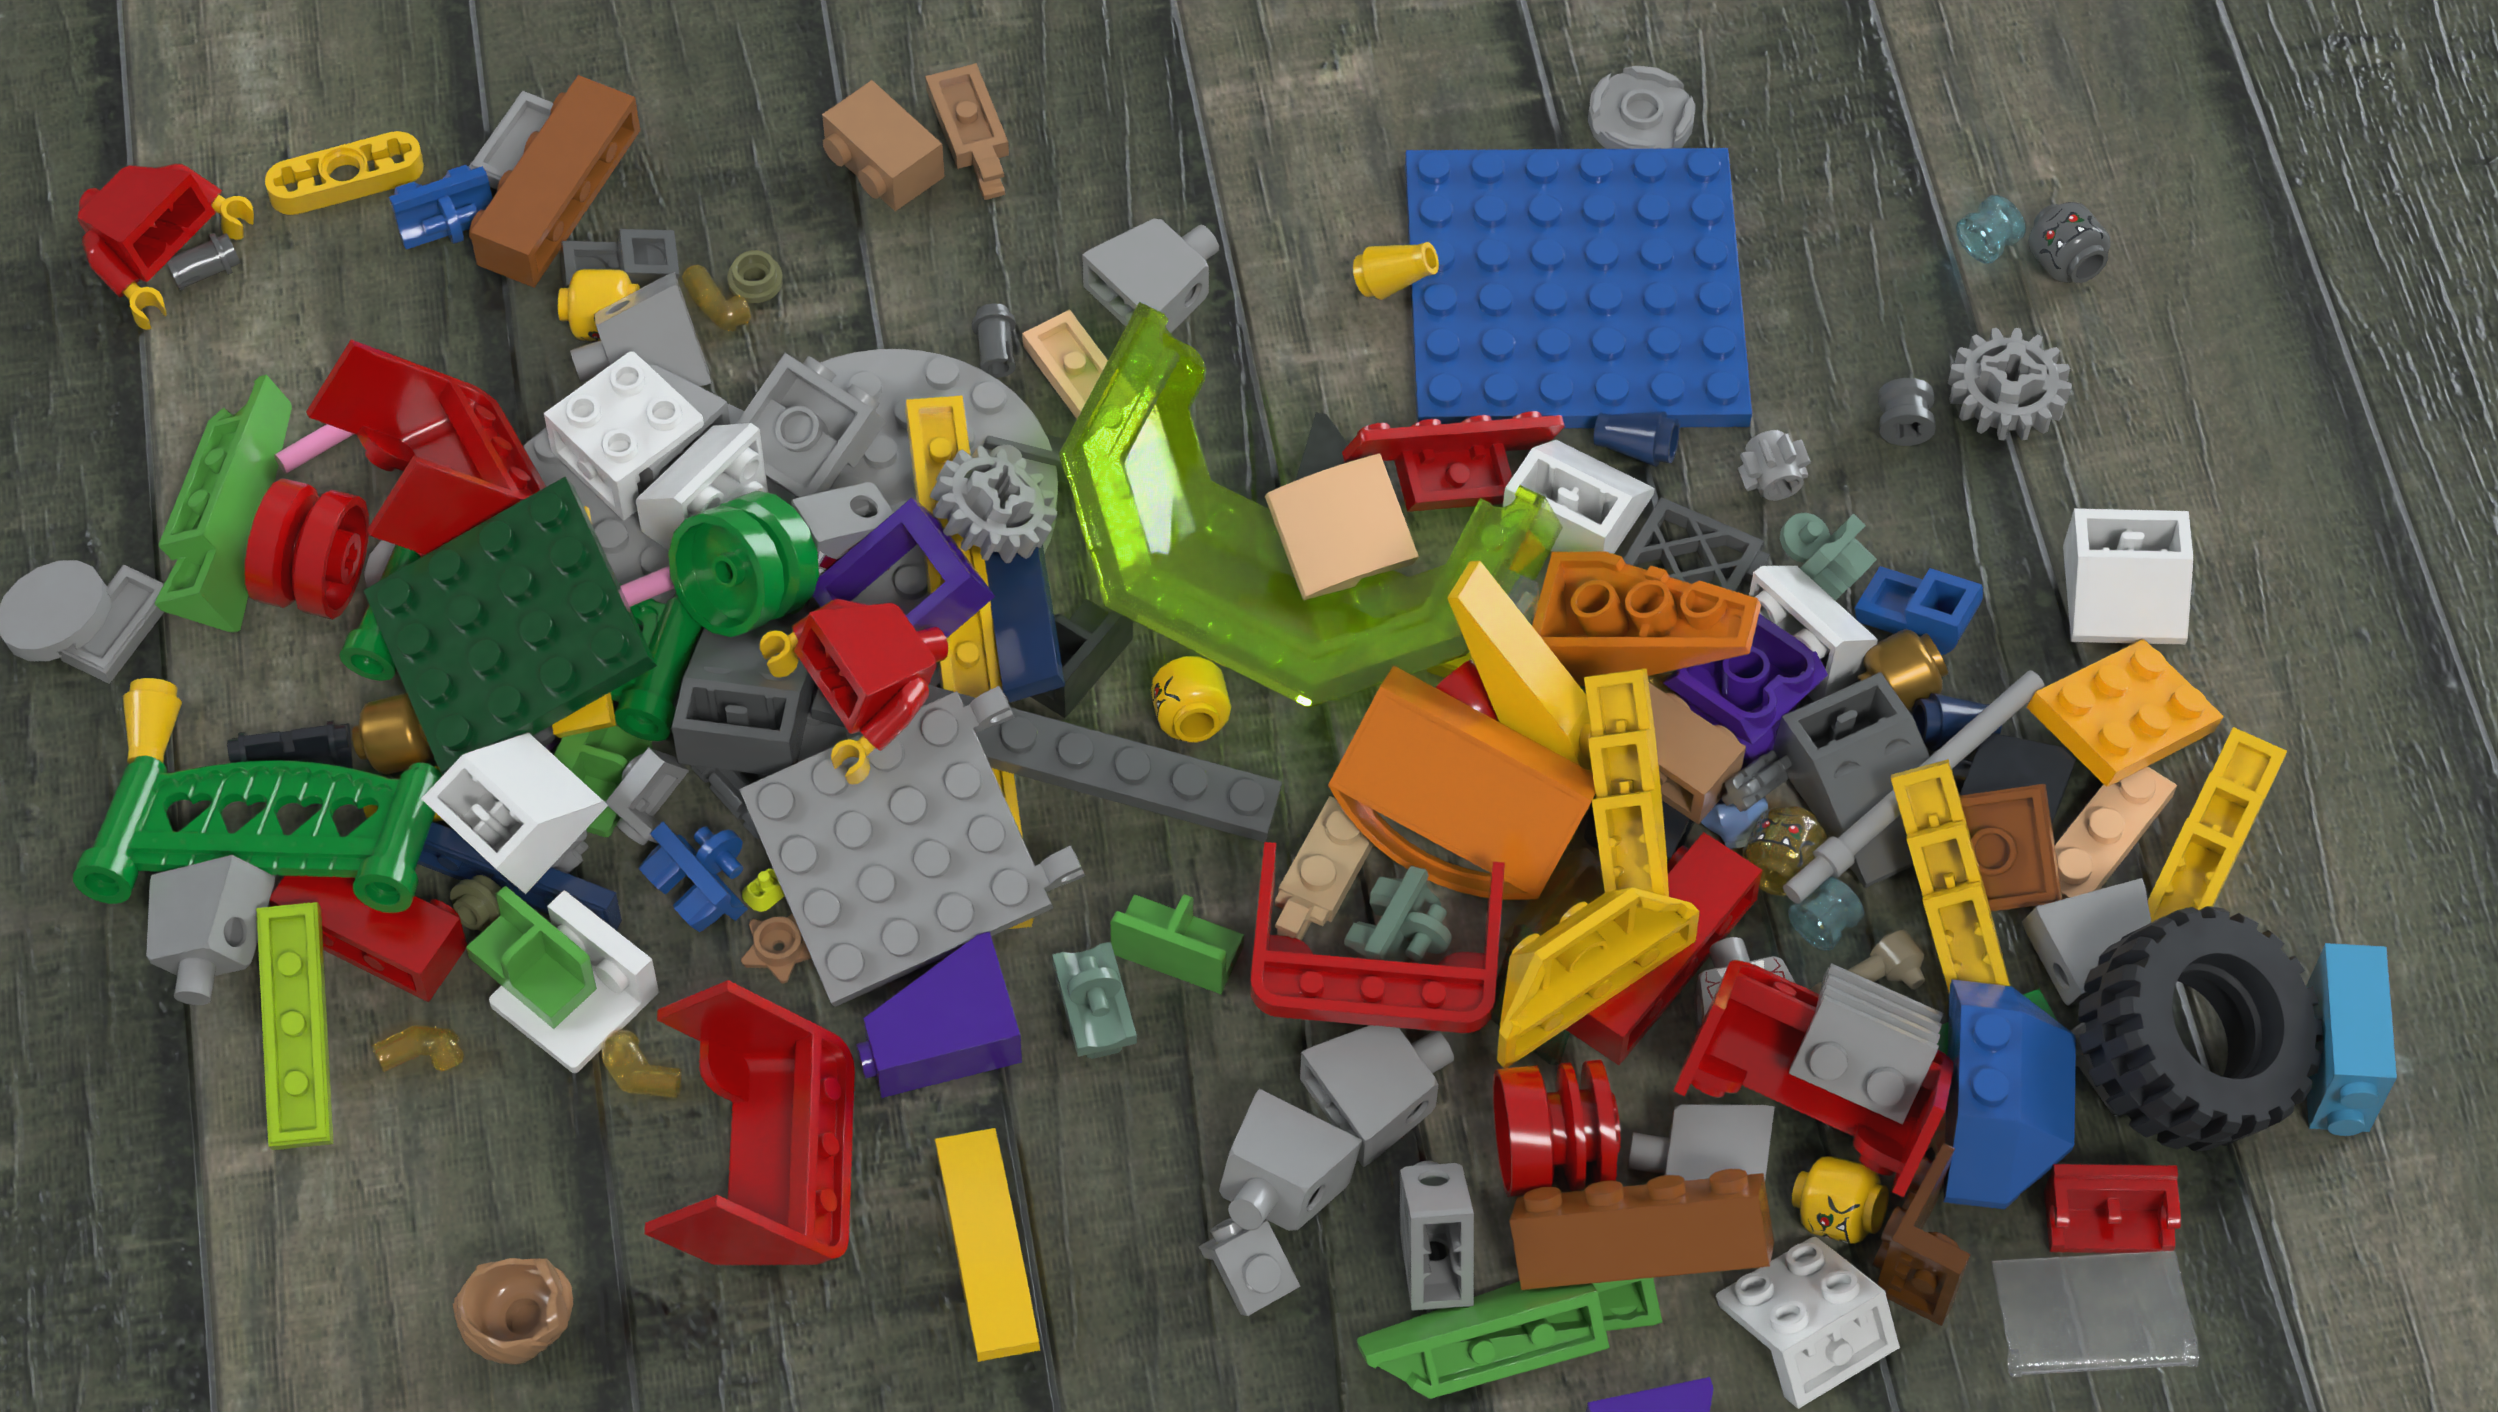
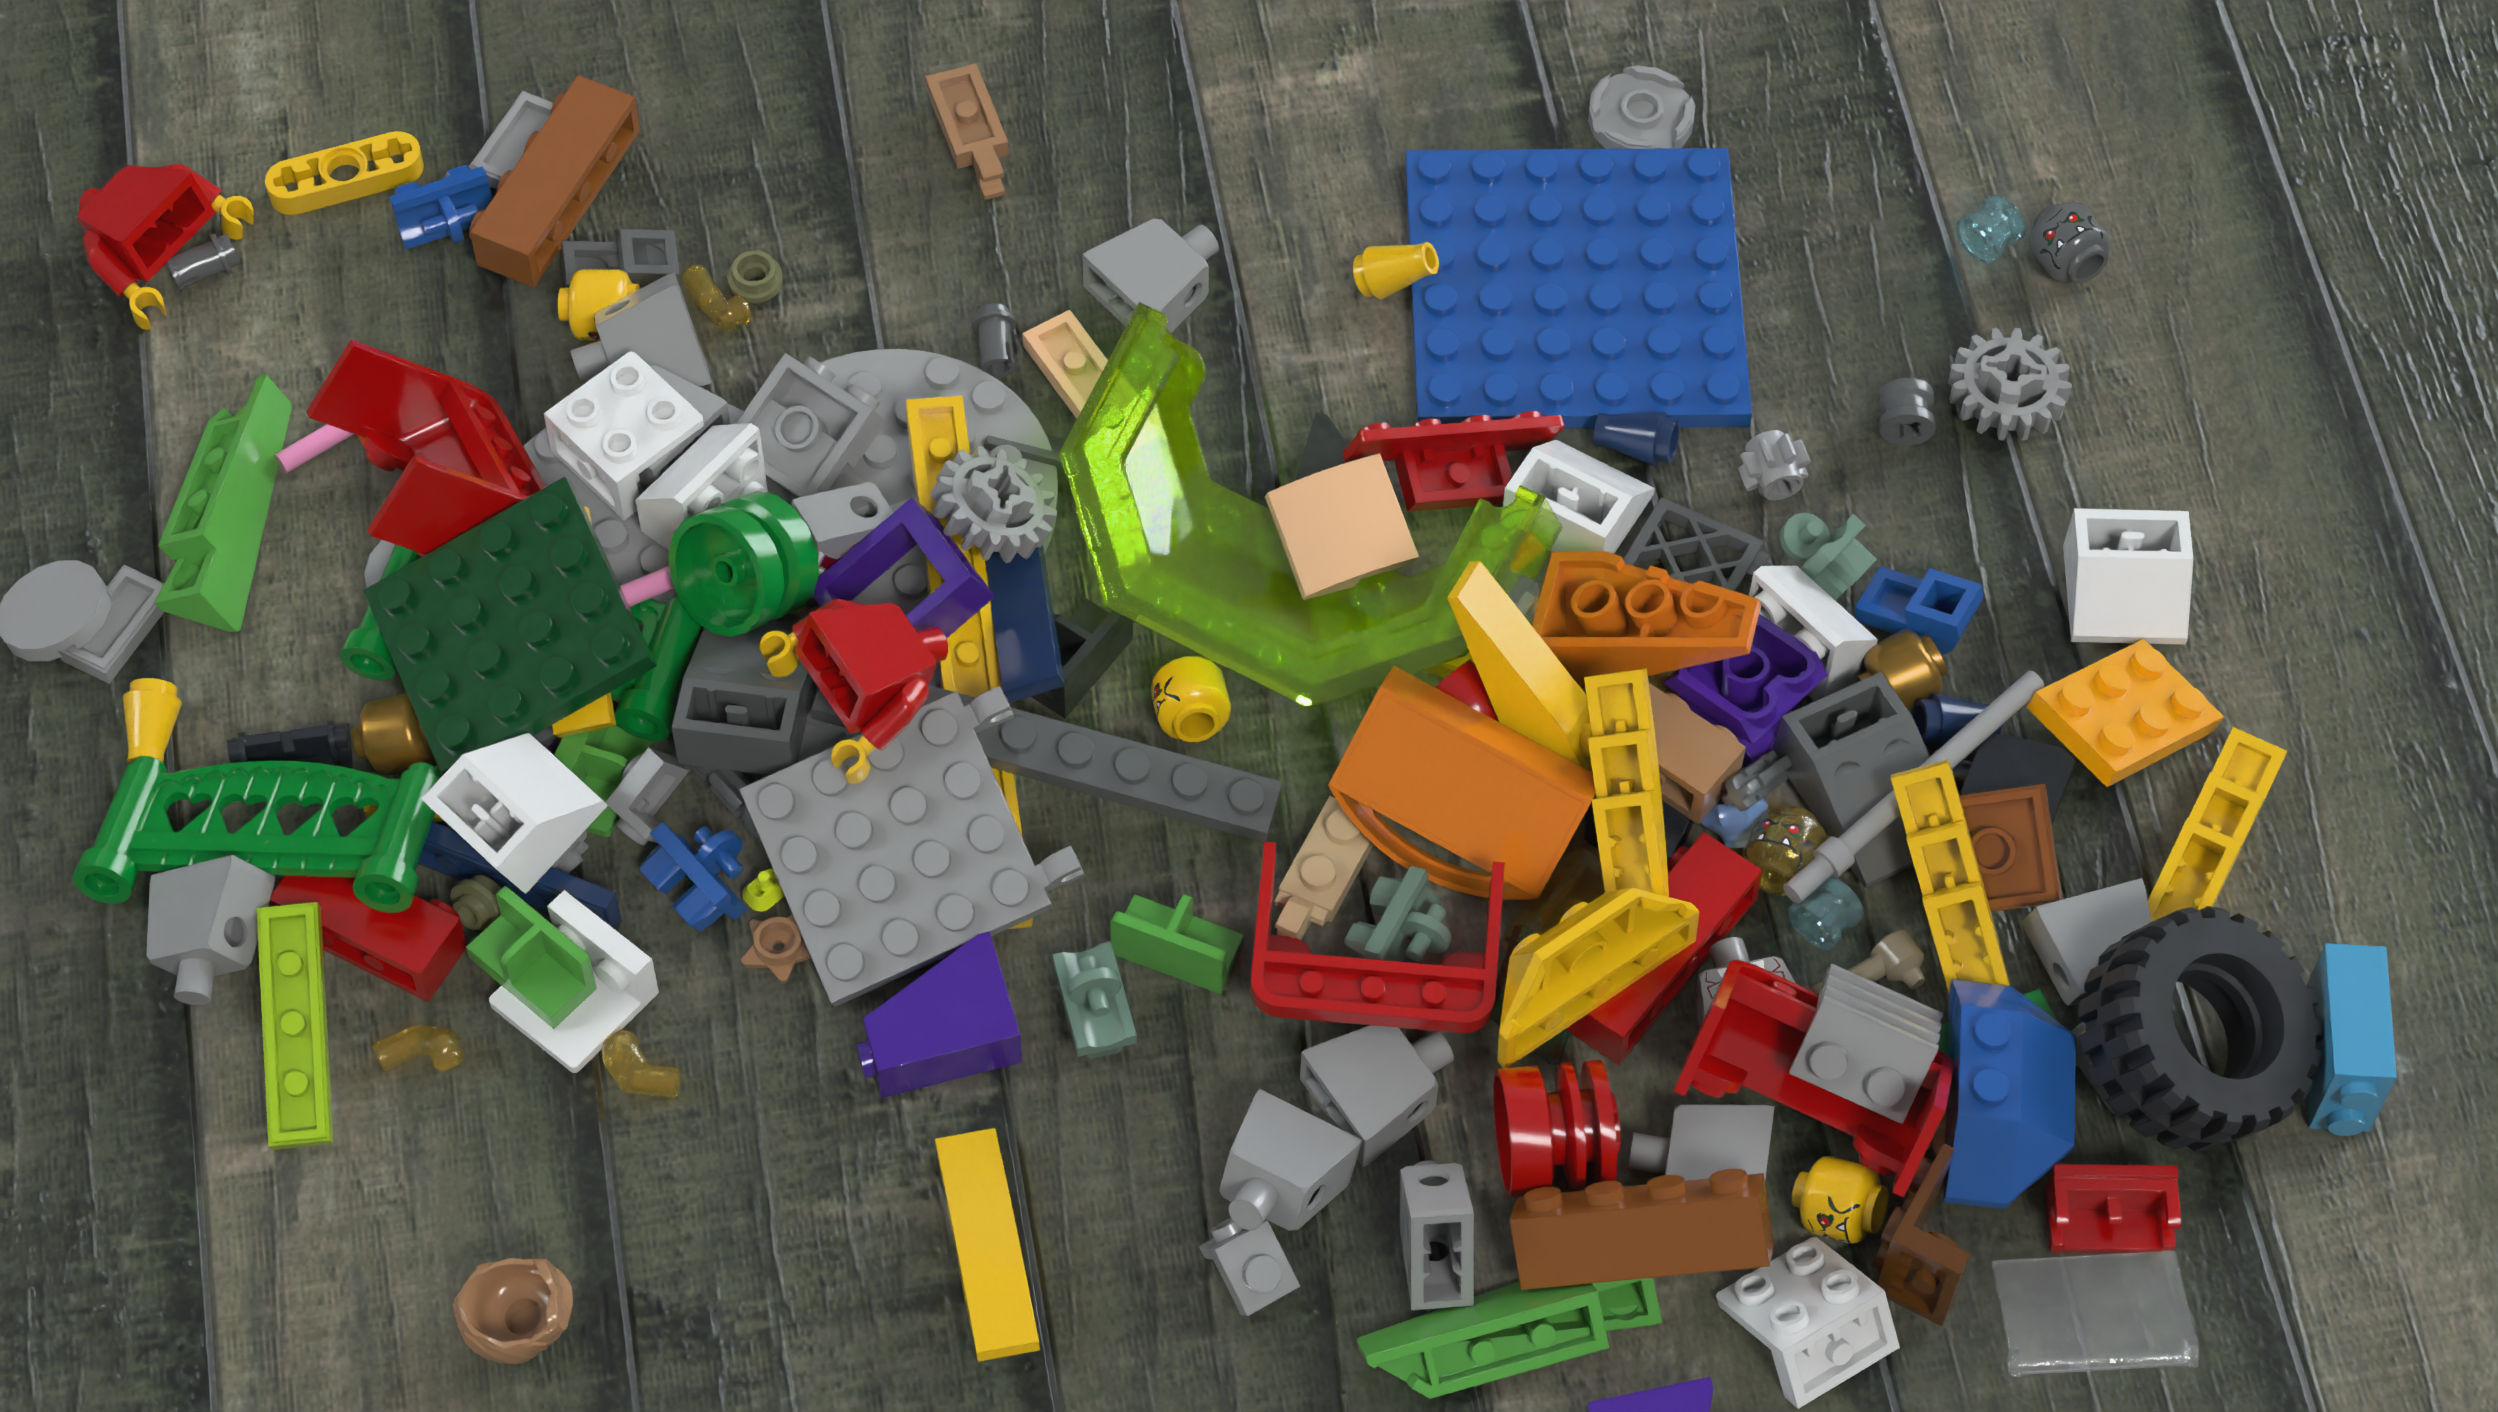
(306, 548): red wheel -> none
(787, 1133): red windscreen -> none
(882, 146): medium nougat brick -> none
(2109, 830): light nougat plate -> none

